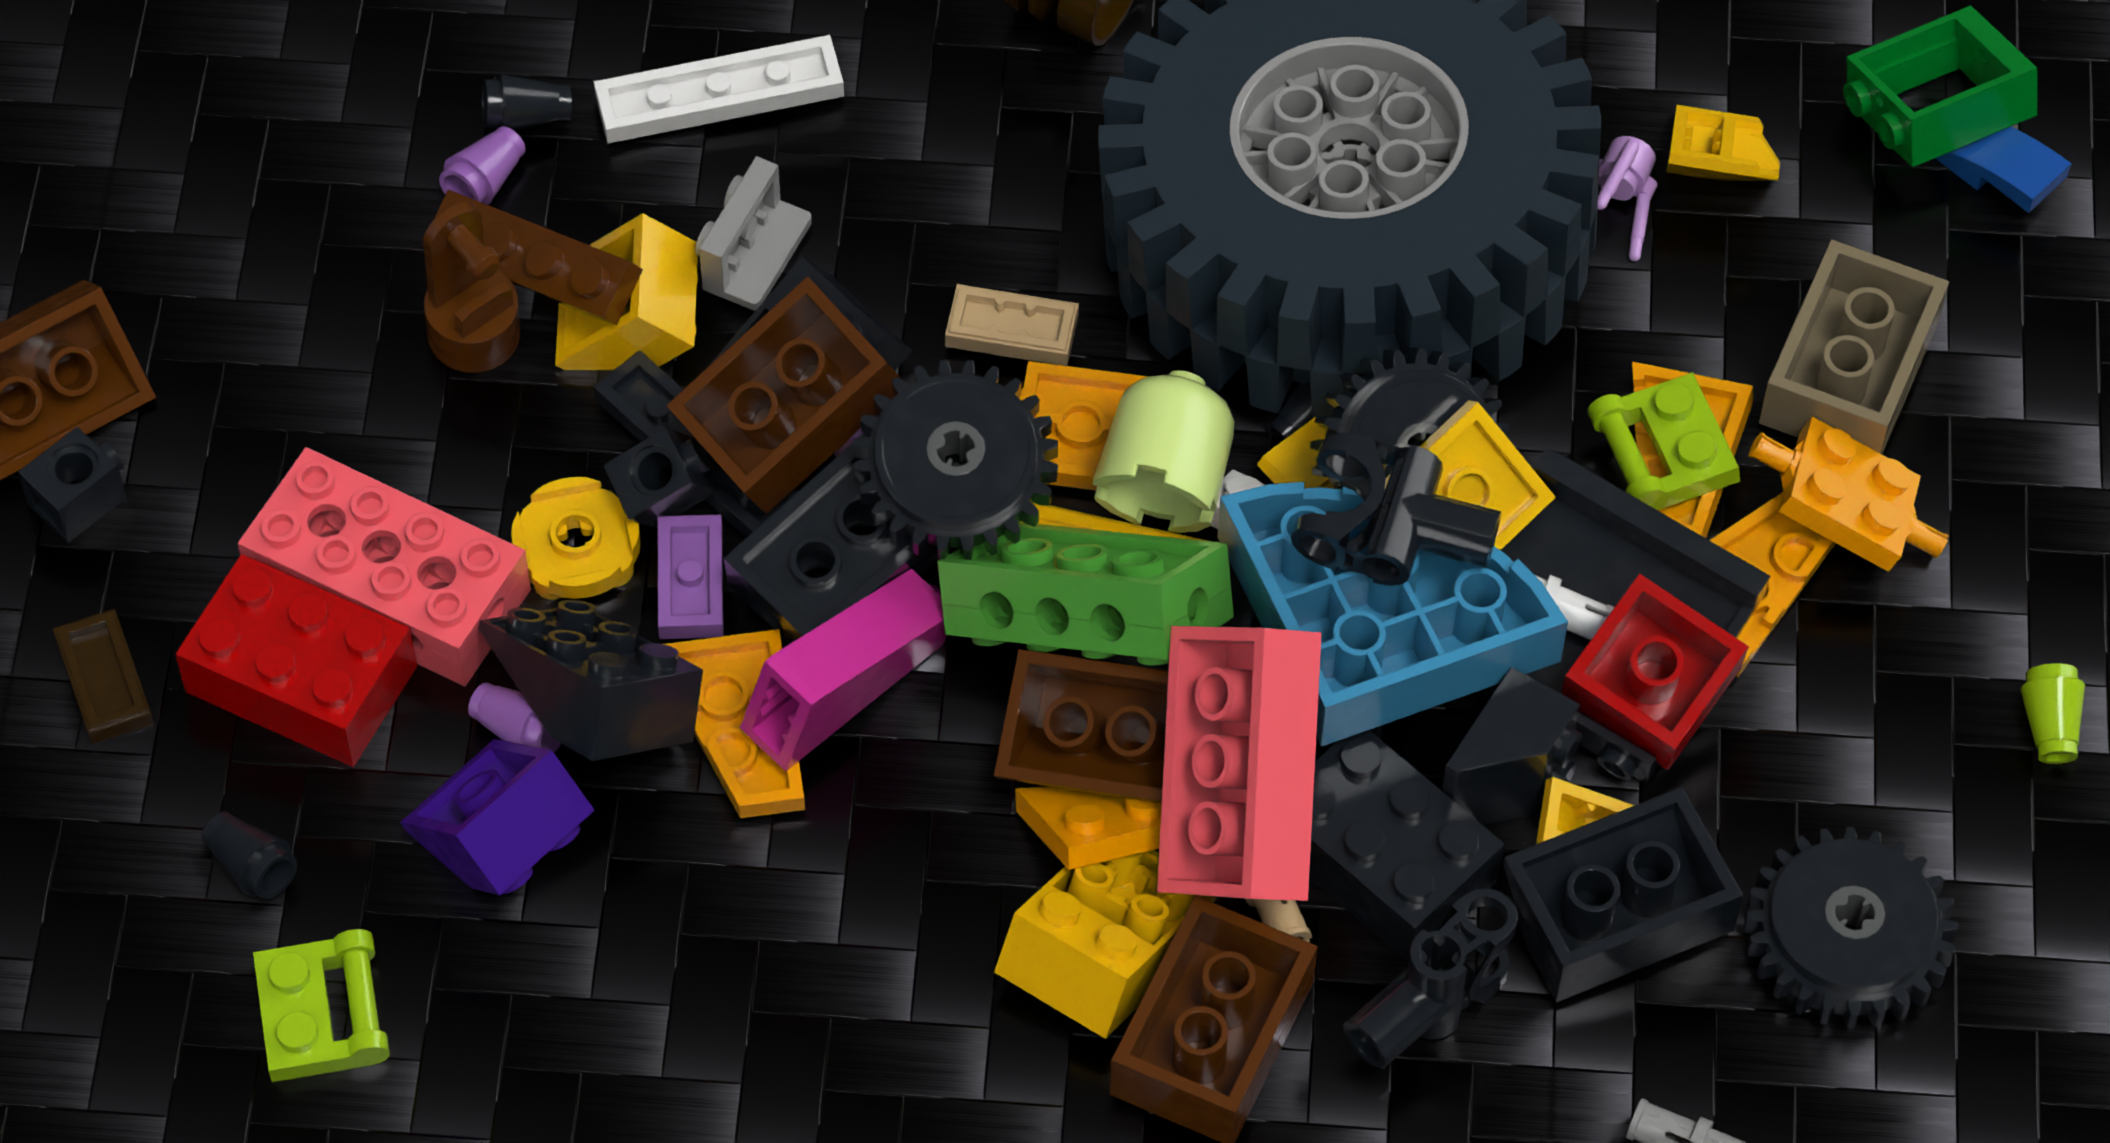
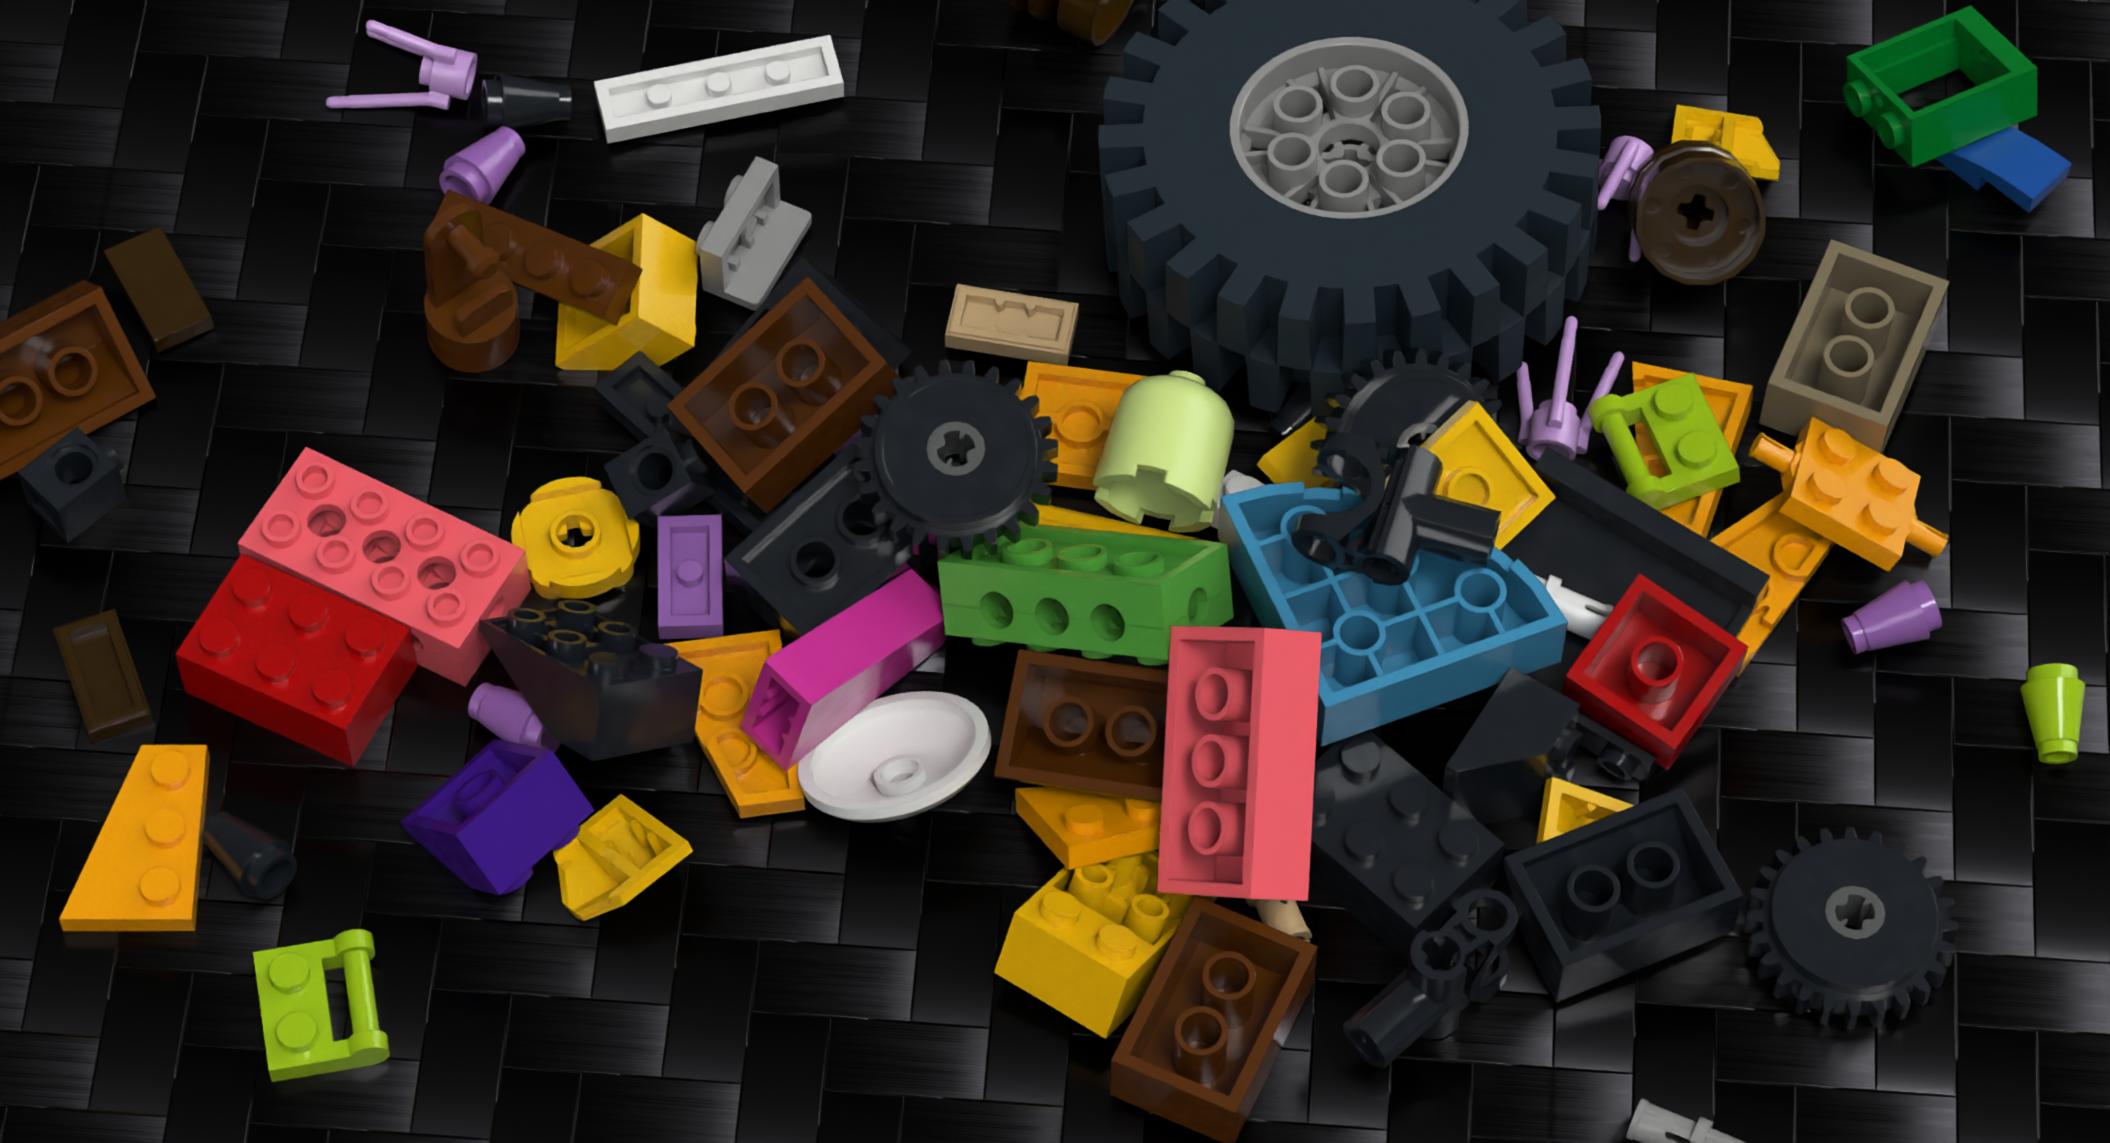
(149, 849): none -> light orange wing
(158, 289): none -> dark brown tile
(443, 69): none -> lavender plant
(615, 858): none -> yellow slope
(897, 757): none -> white dish
(1556, 420): none -> lavender plant
(1716, 240): none -> dark brown wheel
(1894, 618): none -> medium lavender cone

